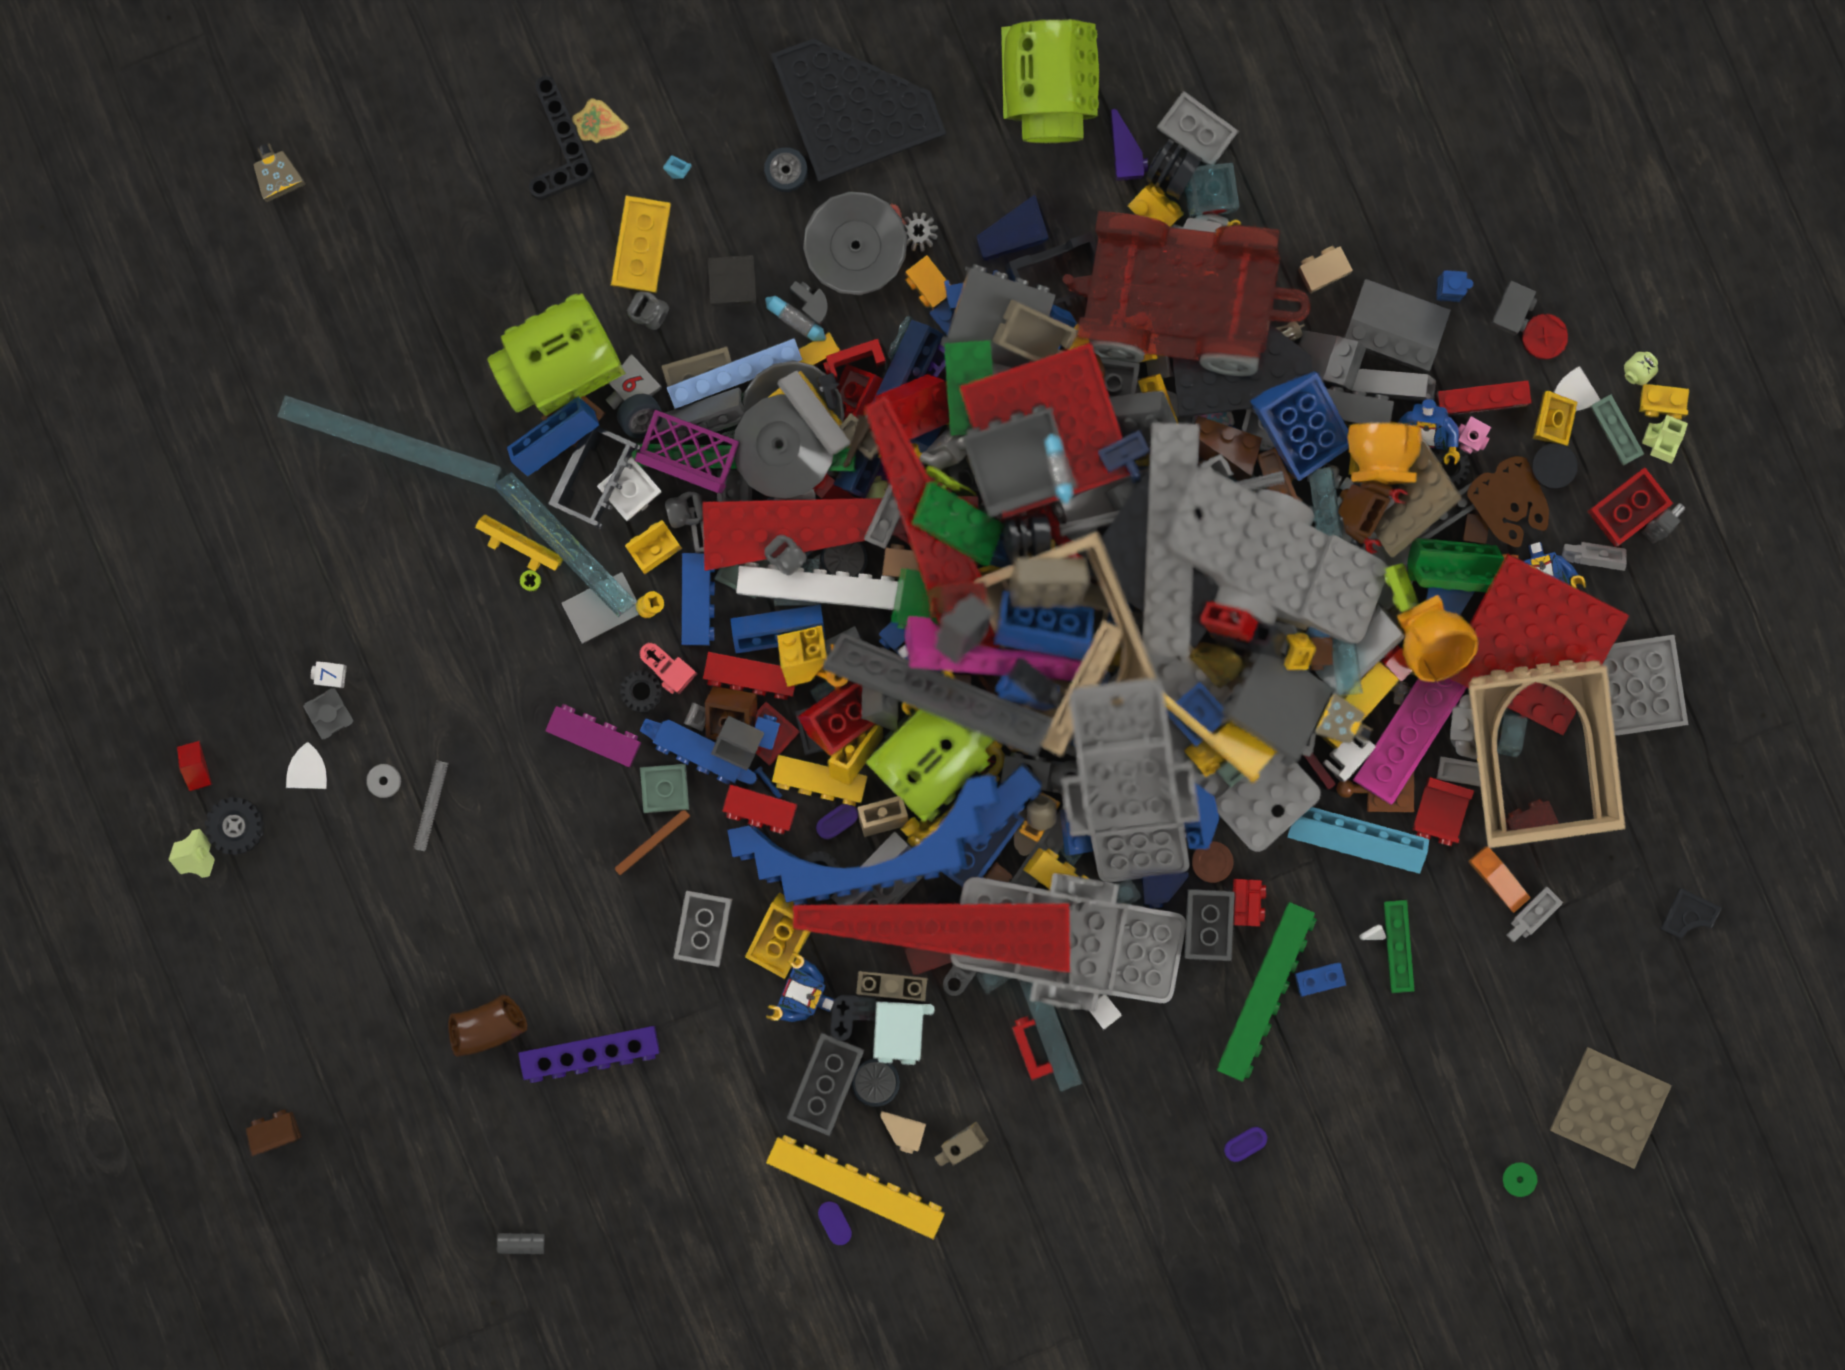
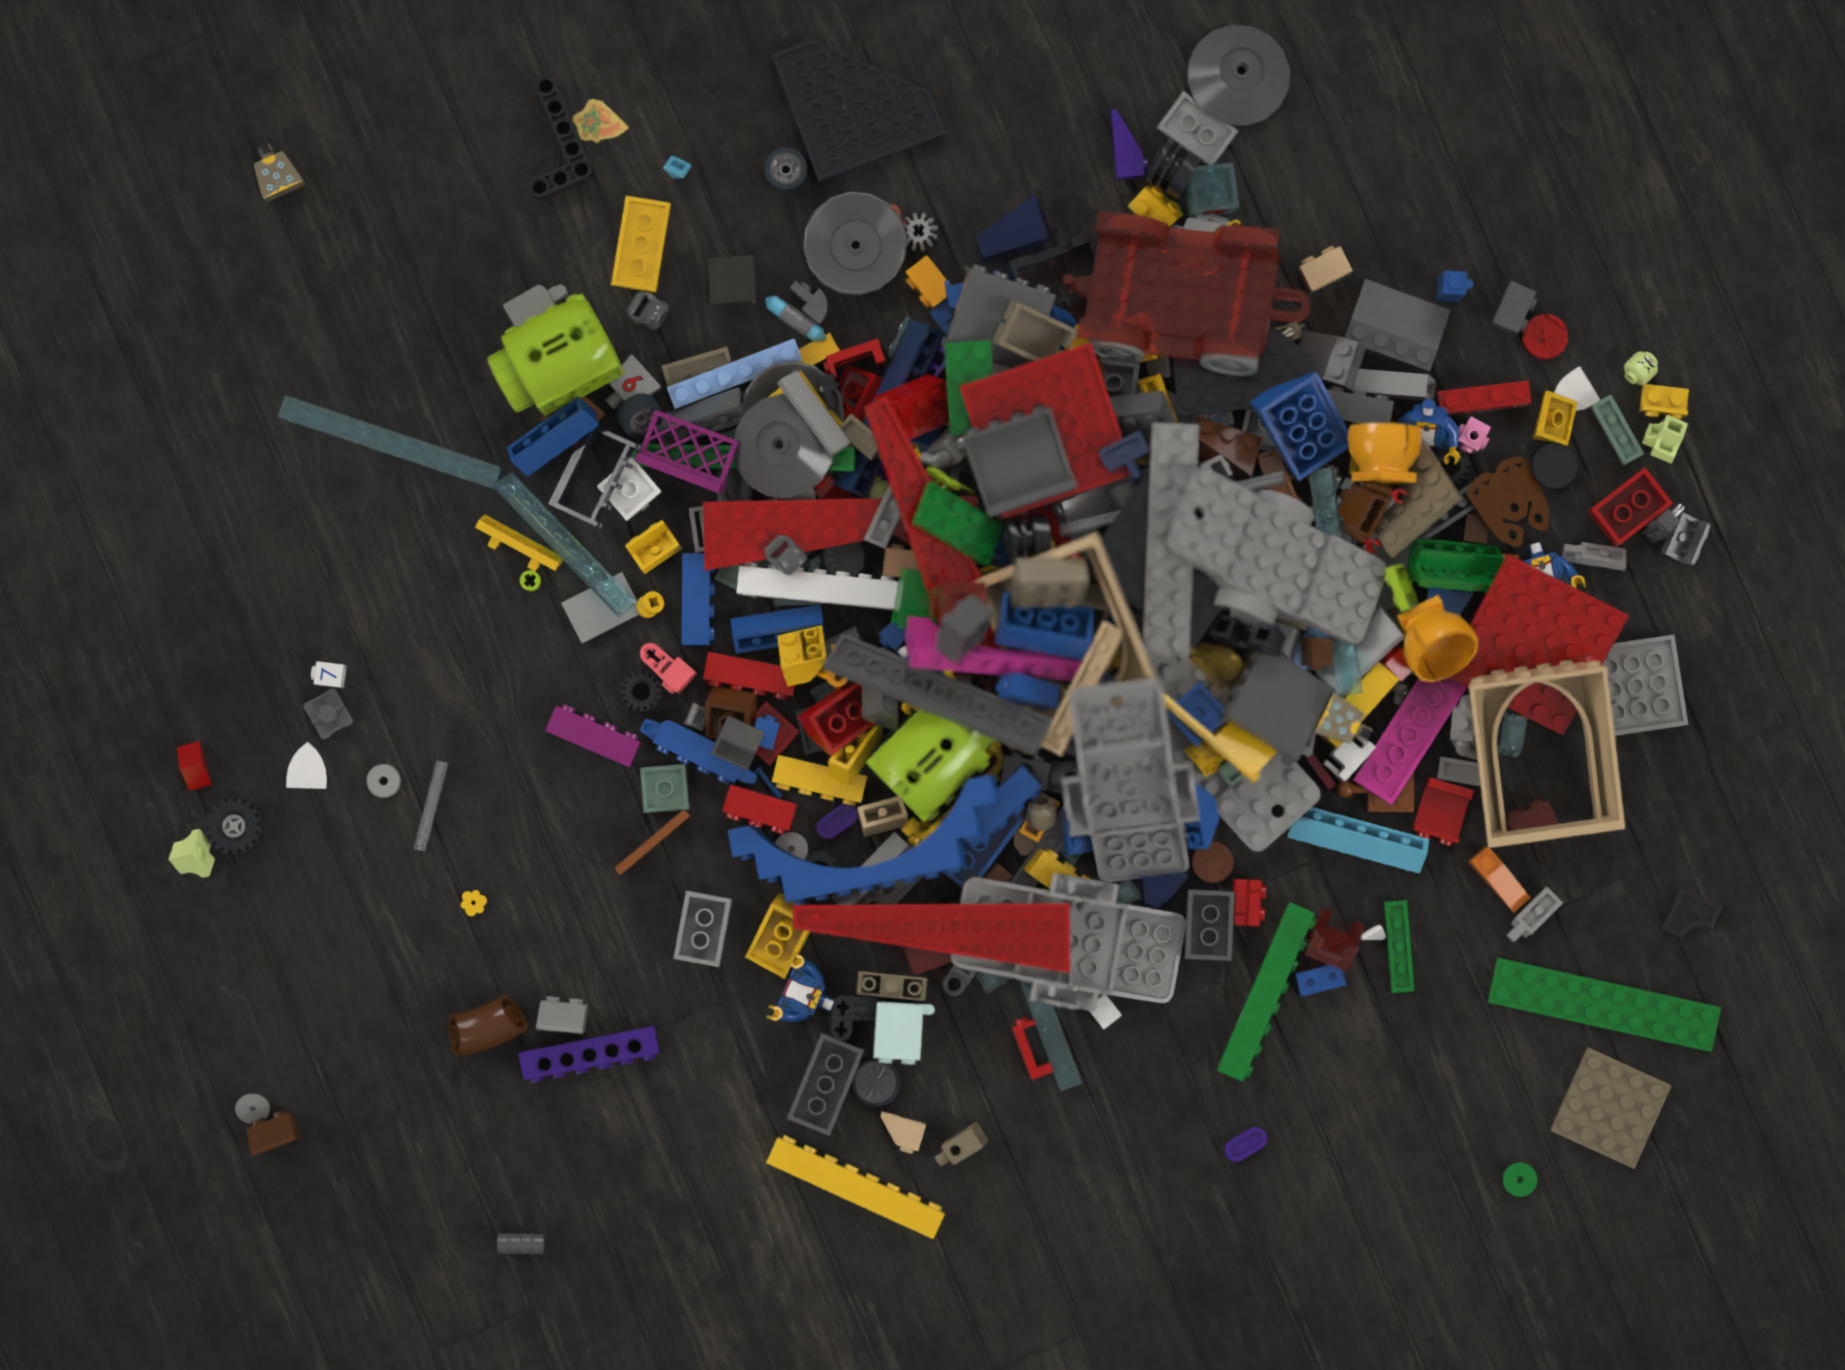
(252, 1107): none -> light grey piece
(467, 904): none -> yellow plant
(534, 302): none -> light grey hinge
(562, 1015): none -> light grey slope
(679, 512): dark grey piece -> none
(793, 843): none -> light grey piece
(834, 1223): dark purple tile -> none
(860, 433): dark brown piece -> none
(1035, 683): black hinge -> none
(1050, 78): lime piece -> none
(1058, 468): piece -> none
(1229, 621): red brick -> none
(1236, 96): none -> dark grey dish
(1300, 652): yellow bracket -> none
(1332, 944): none -> clear red panel
(1604, 1004): none -> green plate
(1686, 539): none -> dark grey bracket

